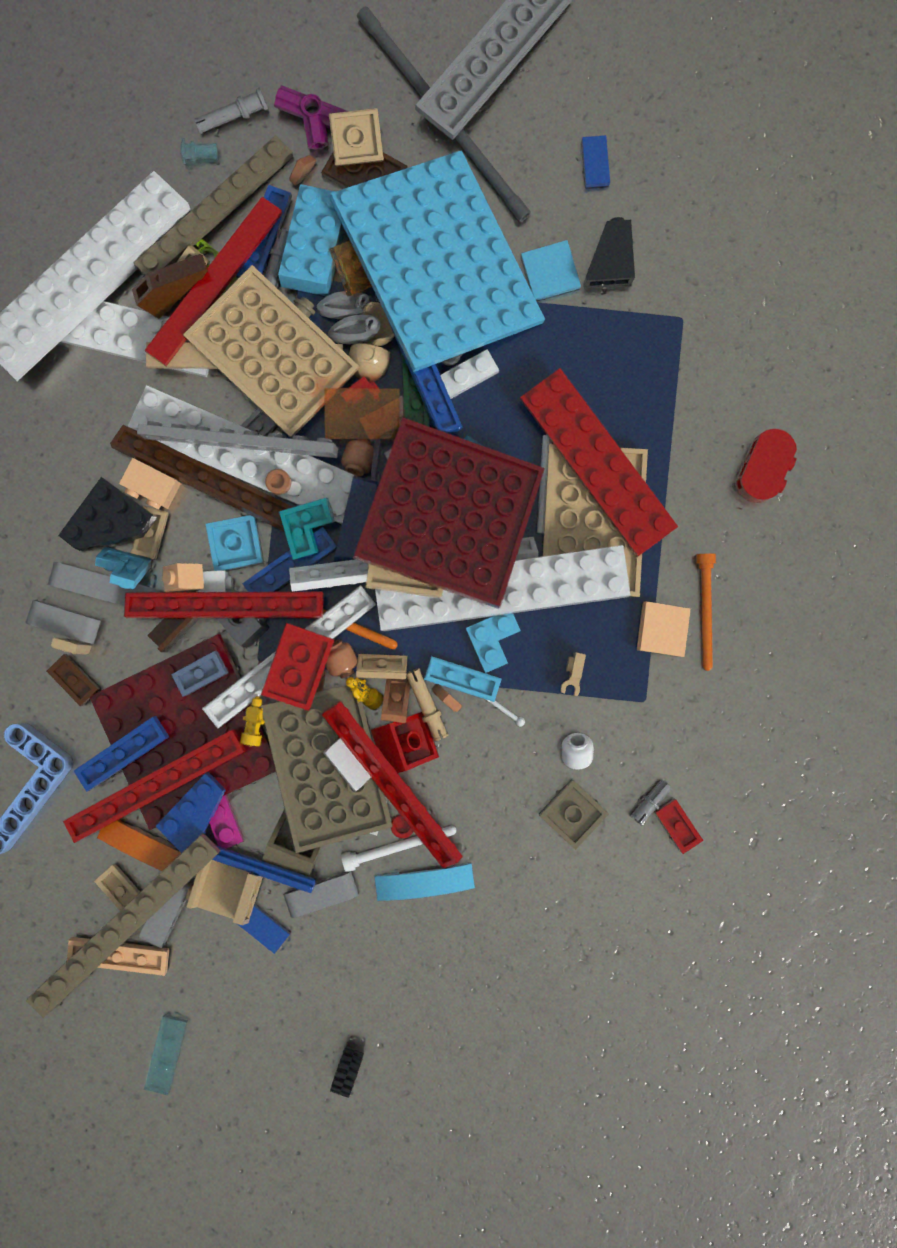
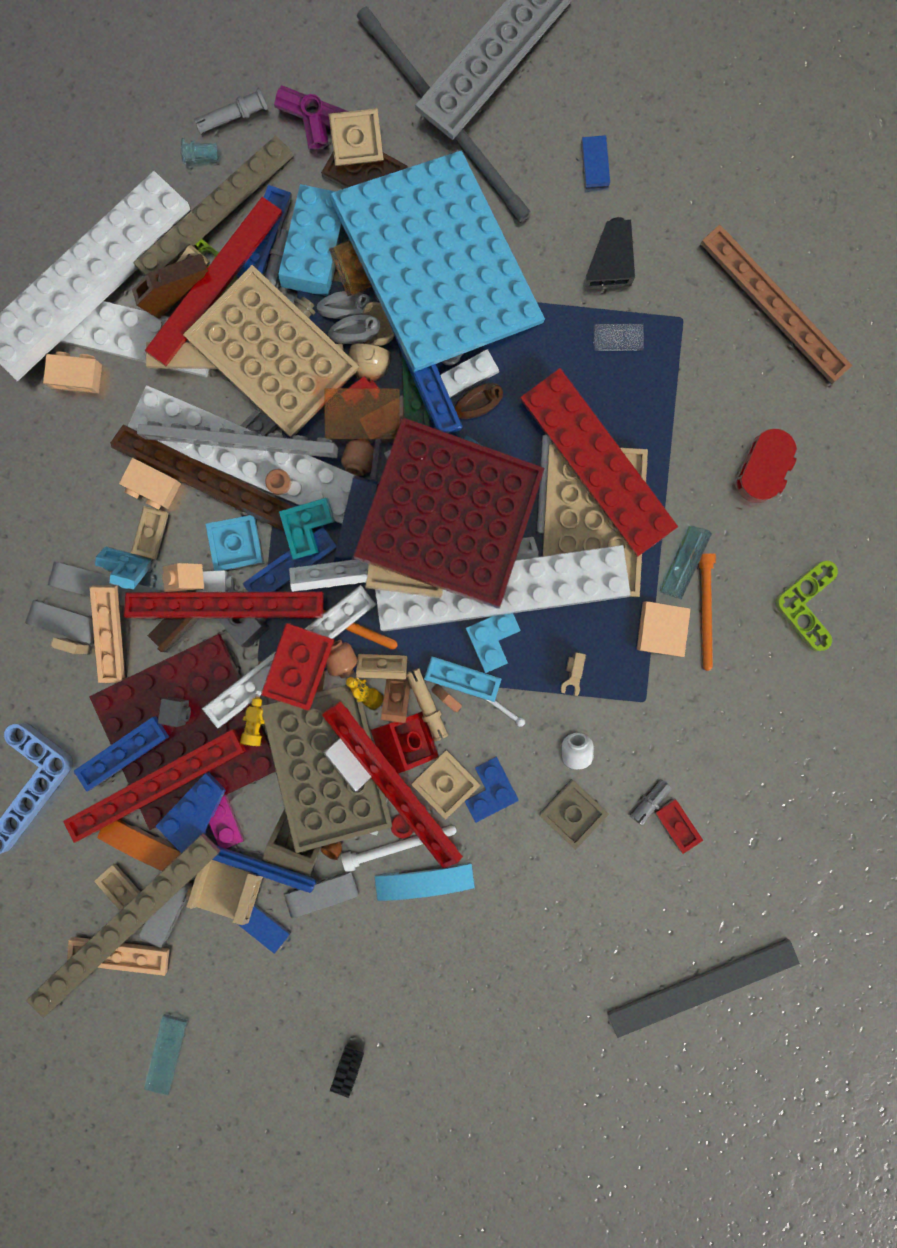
(72, 373): none -> light nougat brick
(73, 679): reddish brown plate -> none
(106, 519): black plate -> none
(107, 633): none -> light nougat plate
(174, 711): none -> dark grey plate
(199, 673): sand blue plate -> none
(302, 169): nougat tile -> none
(332, 850): none -> dark orange hinge
(446, 784): none -> tan plate
(479, 401): none -> reddish brown arm
(497, 792): none -> blue plate
(550, 270): medium azure tile -> none
(618, 337): none -> clear plate
(685, 562): none -> clear light blue tile
(703, 988): none -> dark grey tile
(776, 304): none -> nougat plate
(799, 607): none -> lime beam

